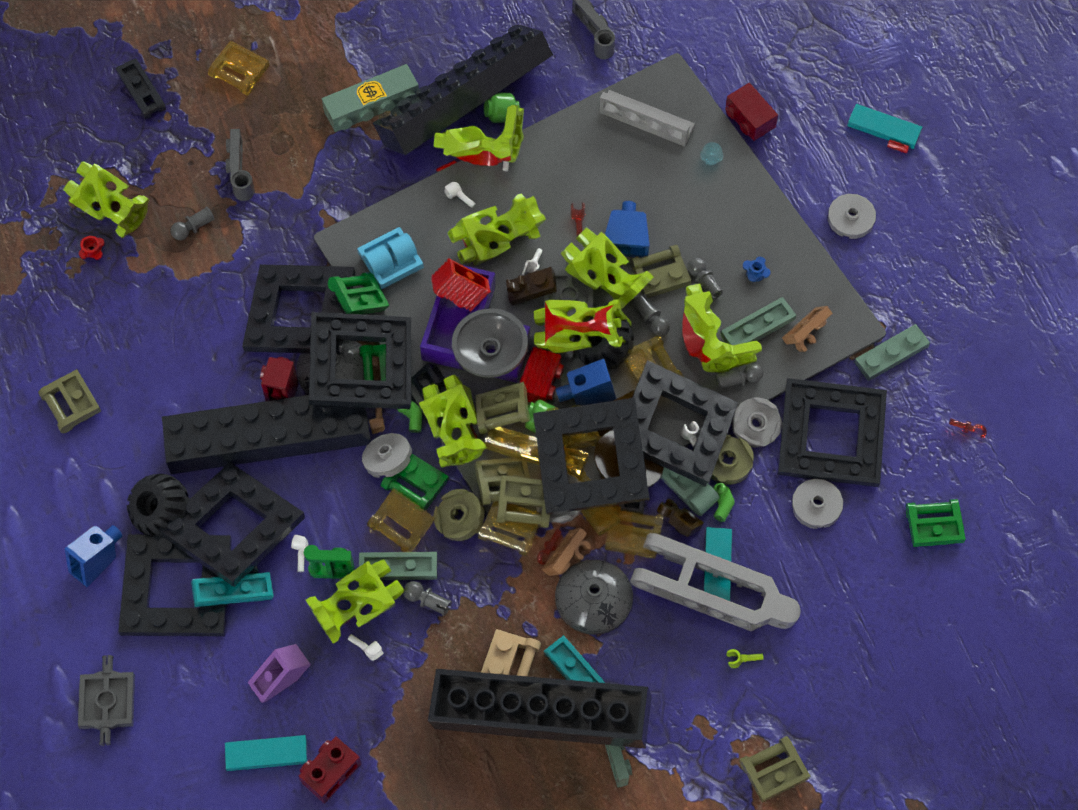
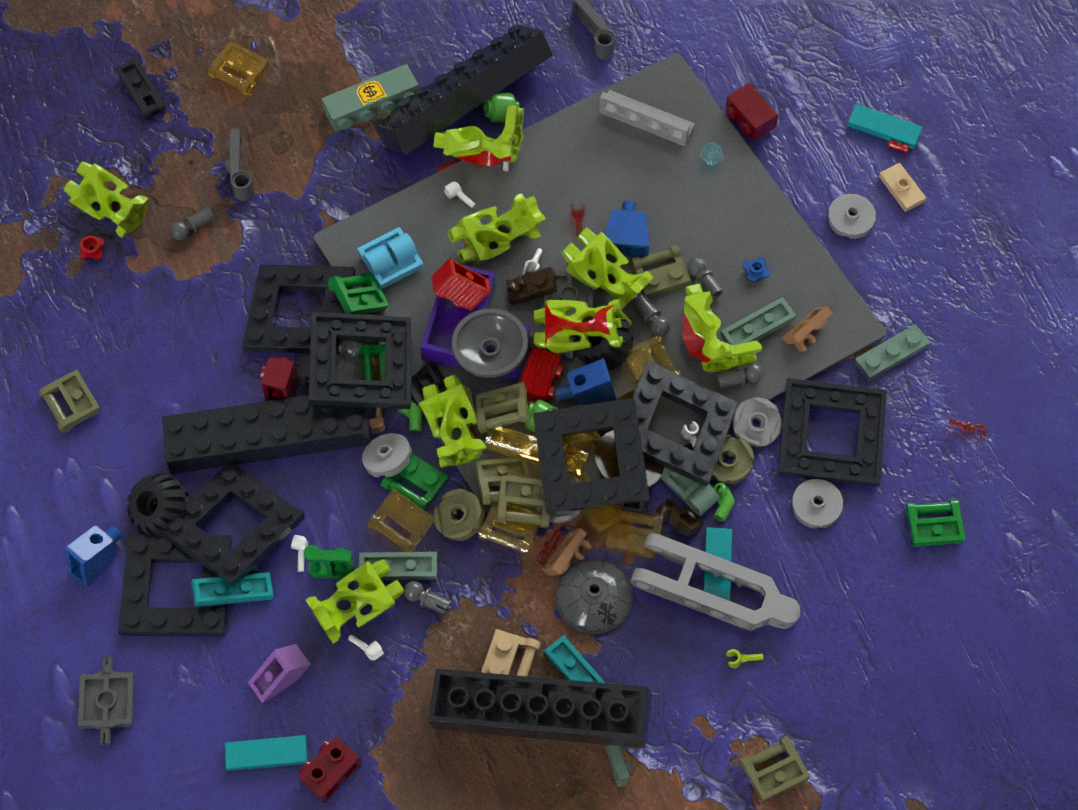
(902, 187): none -> tan plate

